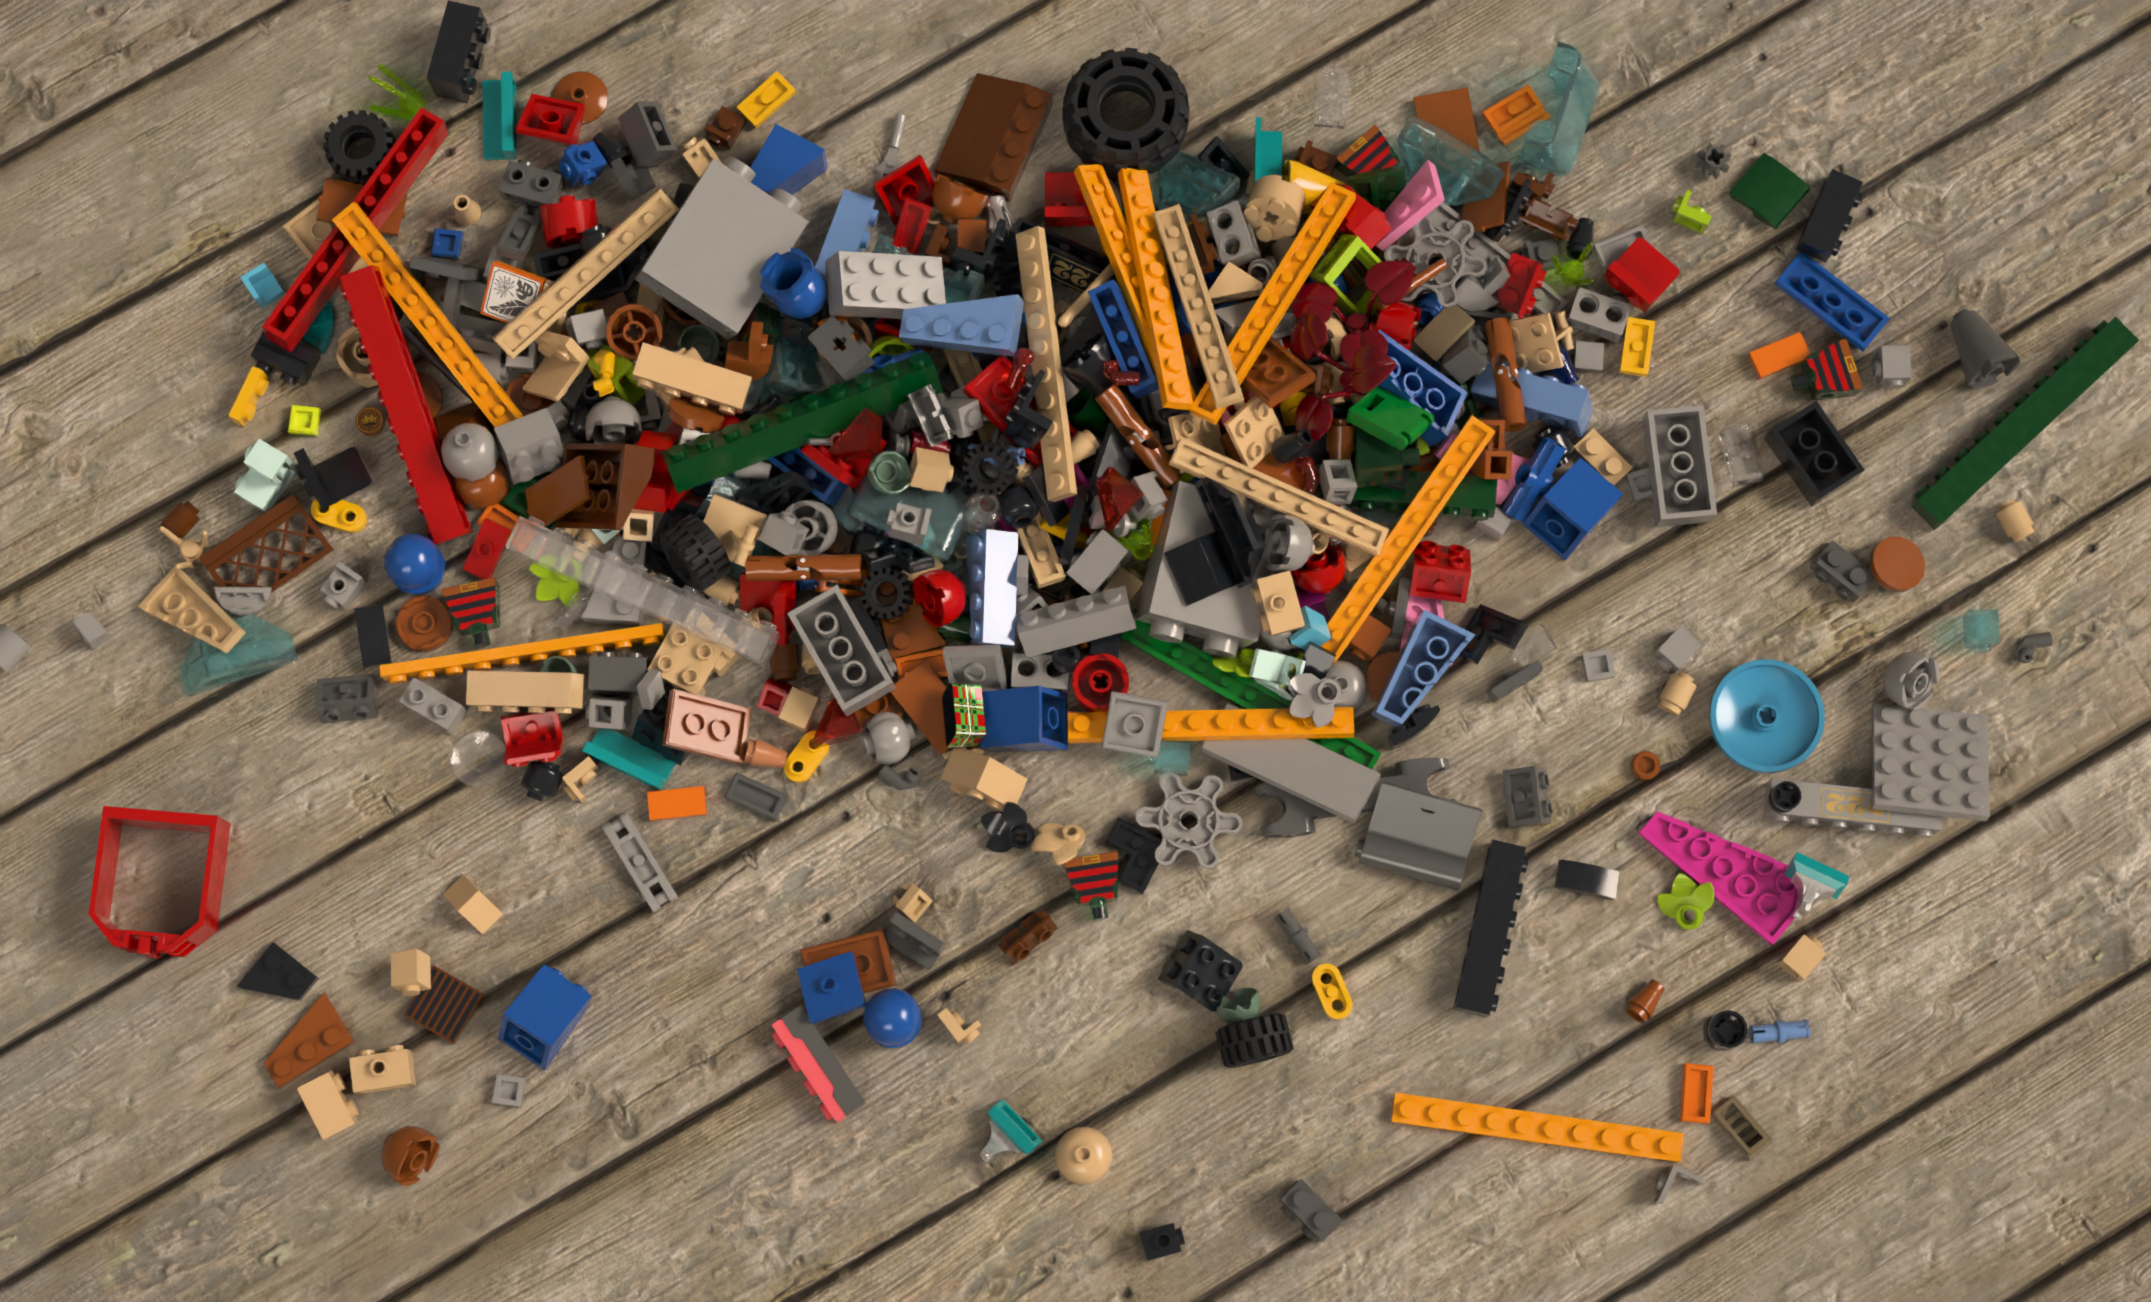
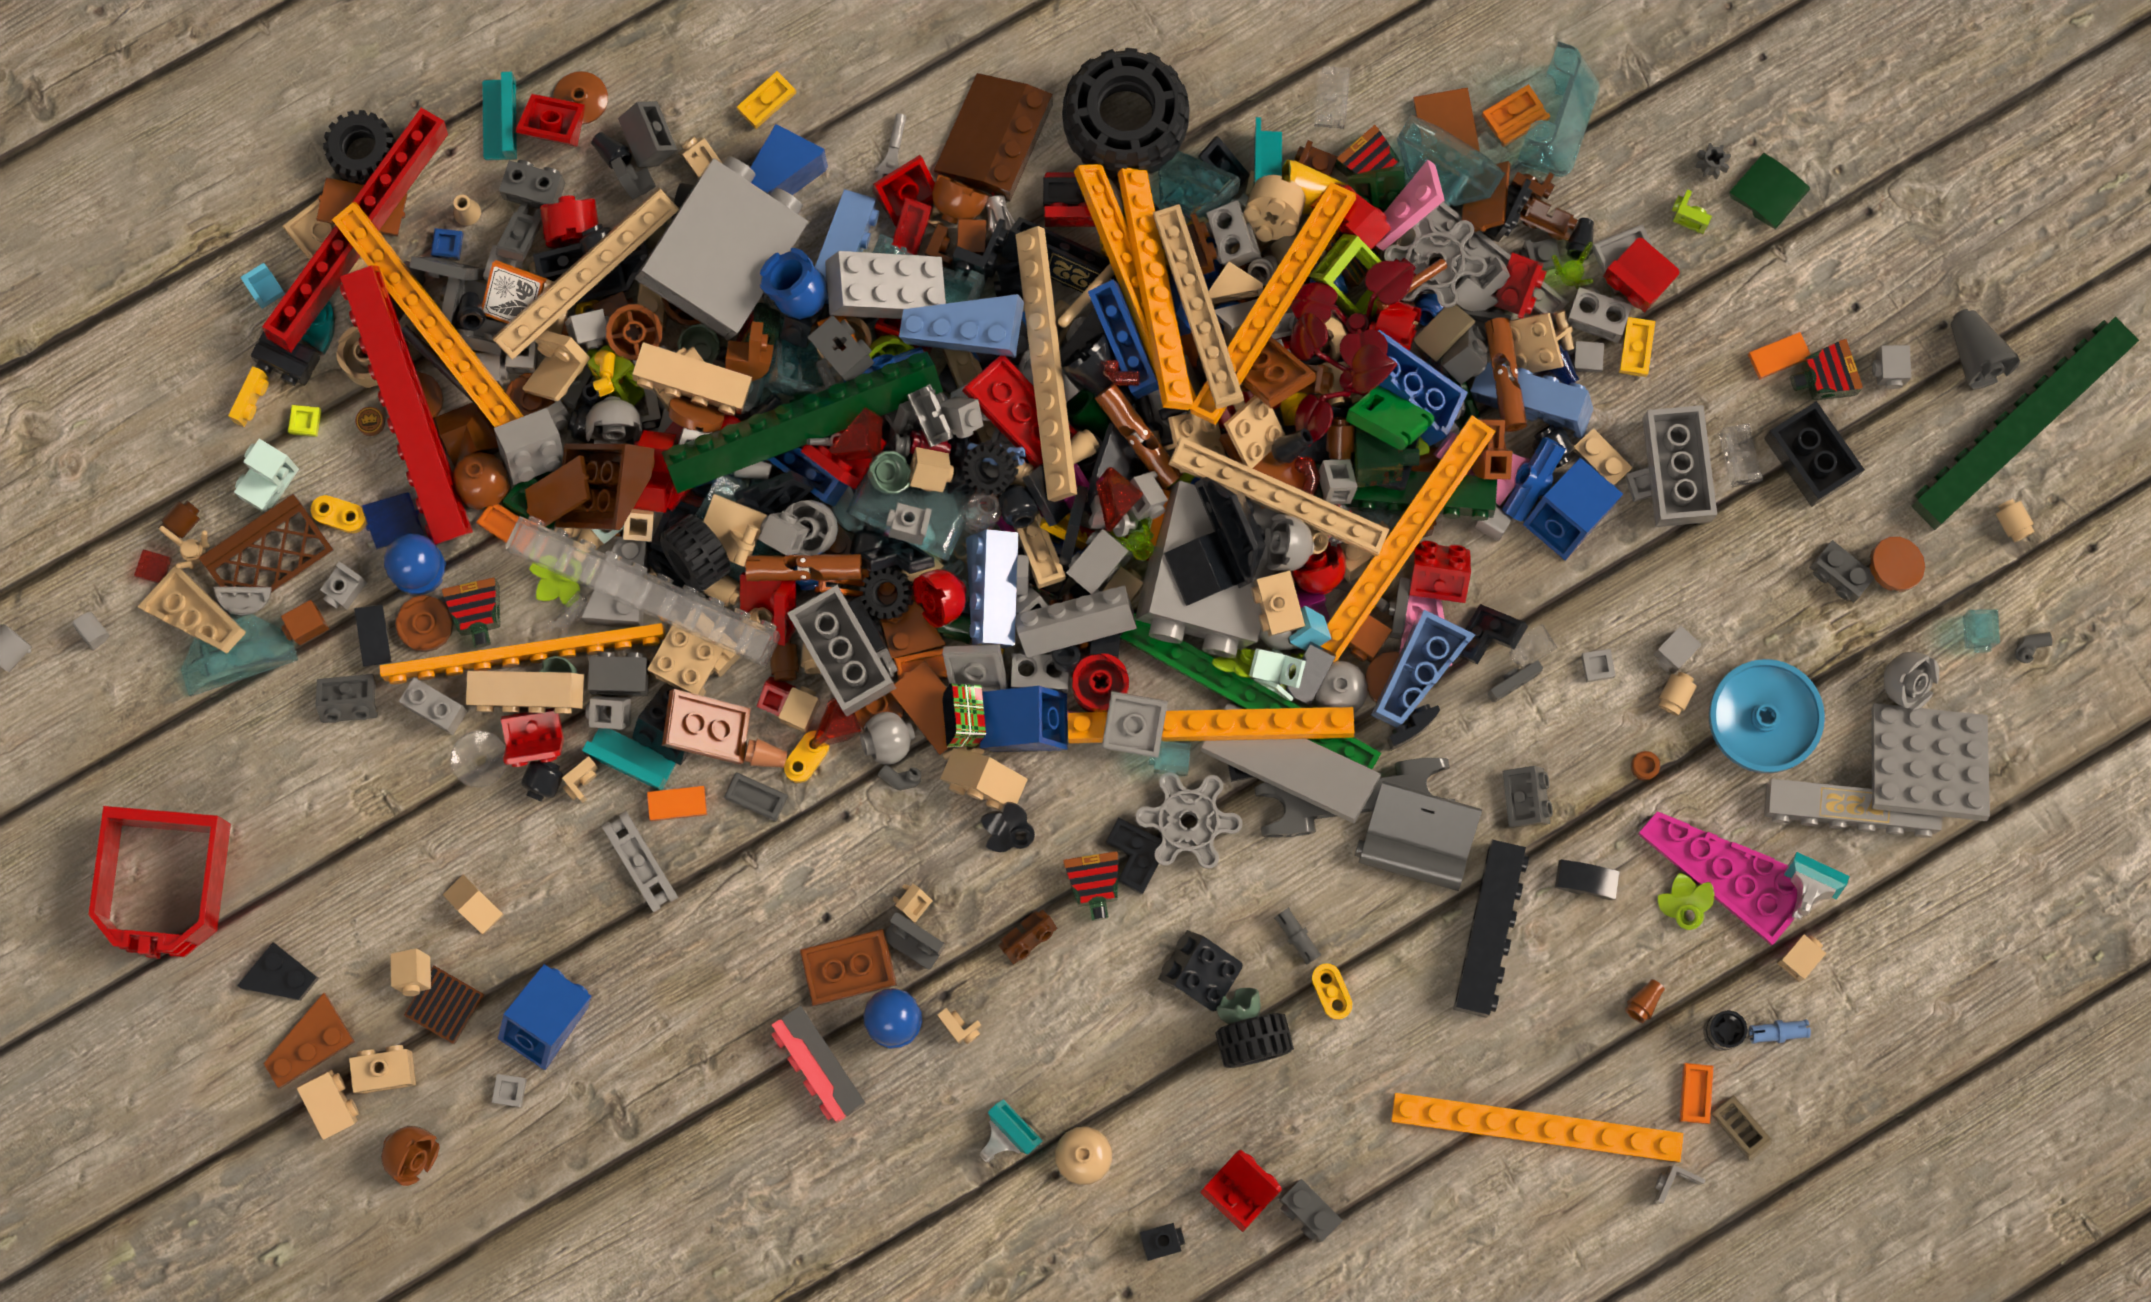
(152, 566): none -> clear red tile
(303, 623): none -> dark orange brick
(334, 477): black bracket -> none
(391, 519): none -> clear blue piece
(409, 101): clear neon green plant -> none
(458, 52): black brick -> none
(469, 451): light grey cylinder -> none
(471, 314): none -> black cone
(487, 549): red plate -> none
(582, 164): blue brick -> none
(650, 689): light grey tile -> none
(725, 128): reddish brown bracket -> none
(831, 987): blue plate -> none
(1021, 360): clear red arm -> none
(1025, 424): black bracket -> none
(1060, 840): tan plate -> none
(1062, 190): none -> black tile
(1241, 1190): none -> red bracket
(1310, 700): light grey plate -> none
(1789, 794): black wheel -> none
(1830, 216): black brick -> none
(1832, 301): blue slope -> none

